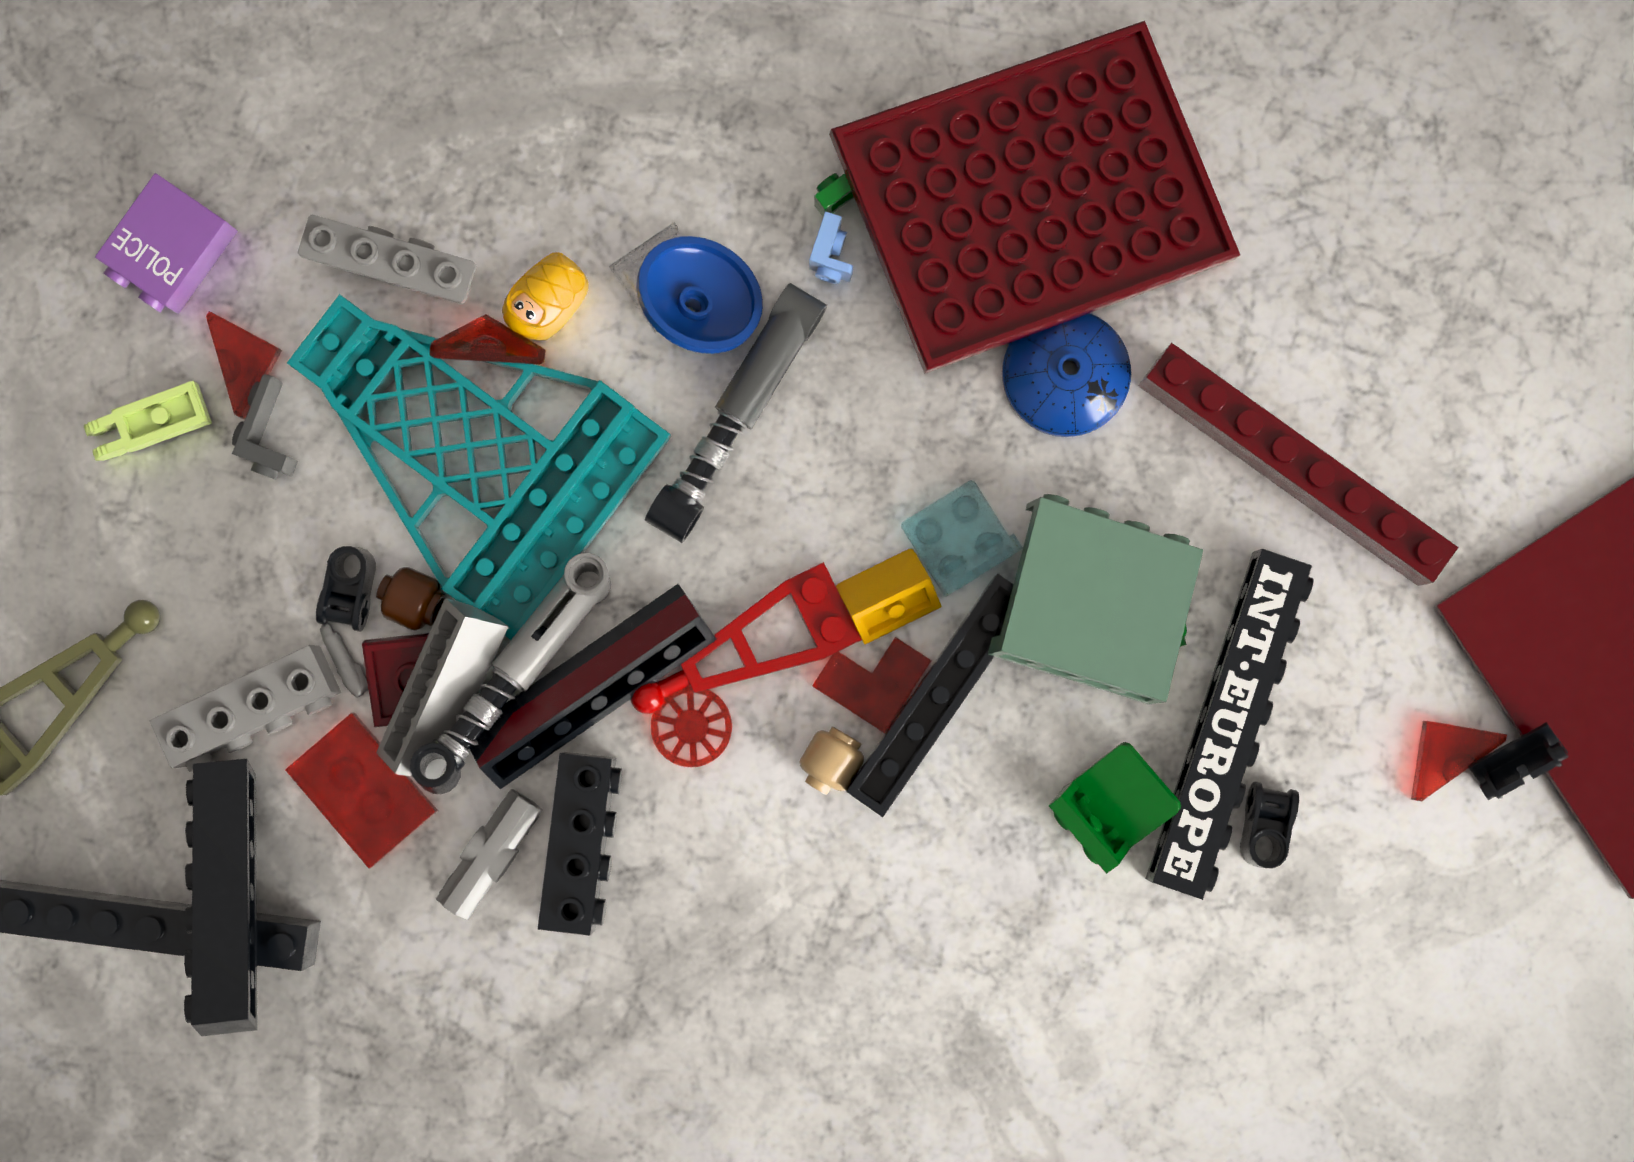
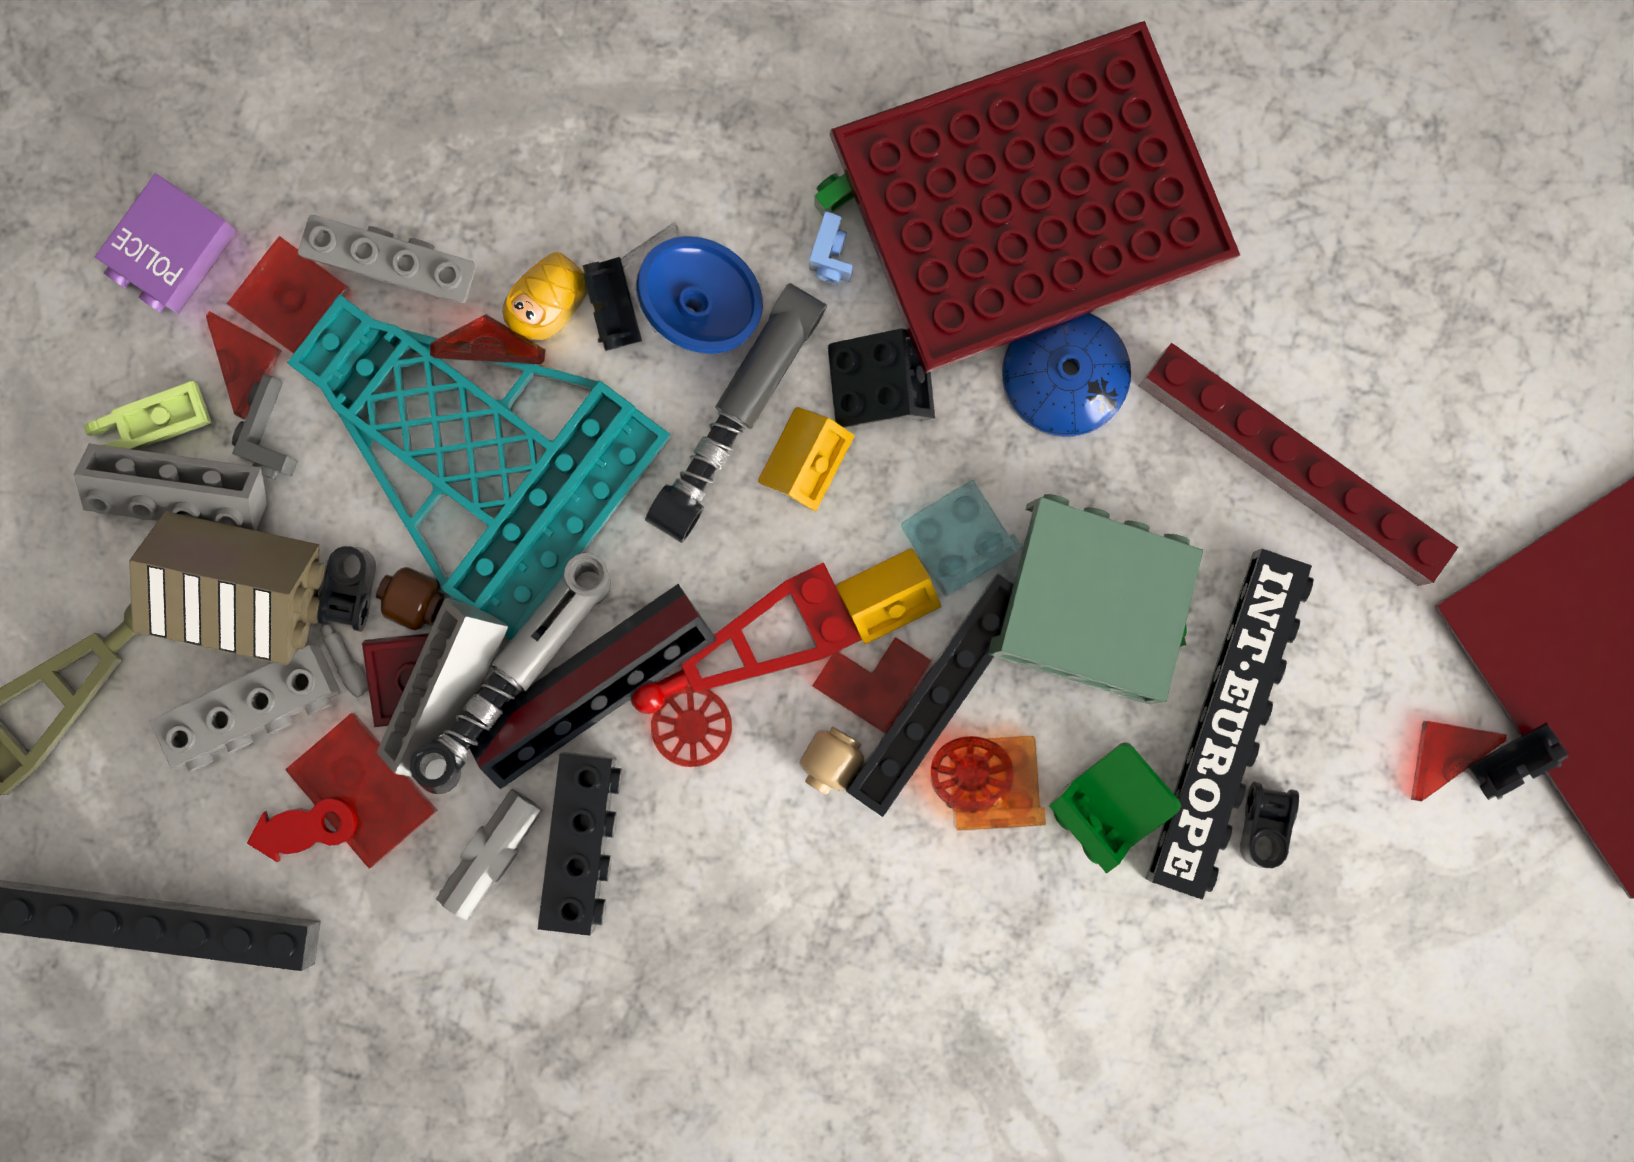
(151, 482): none -> light grey brick
(222, 898): black brick -> none
(225, 587): none -> dark tan brick
(286, 294): none -> clear red plate
(302, 828): none -> red brick
(612, 303): none -> black hinge
(806, 457): none -> yellow panel
(879, 380): none -> black bracket
(971, 774): none -> clear red wheel
(1021, 804): none -> clear orange bracket

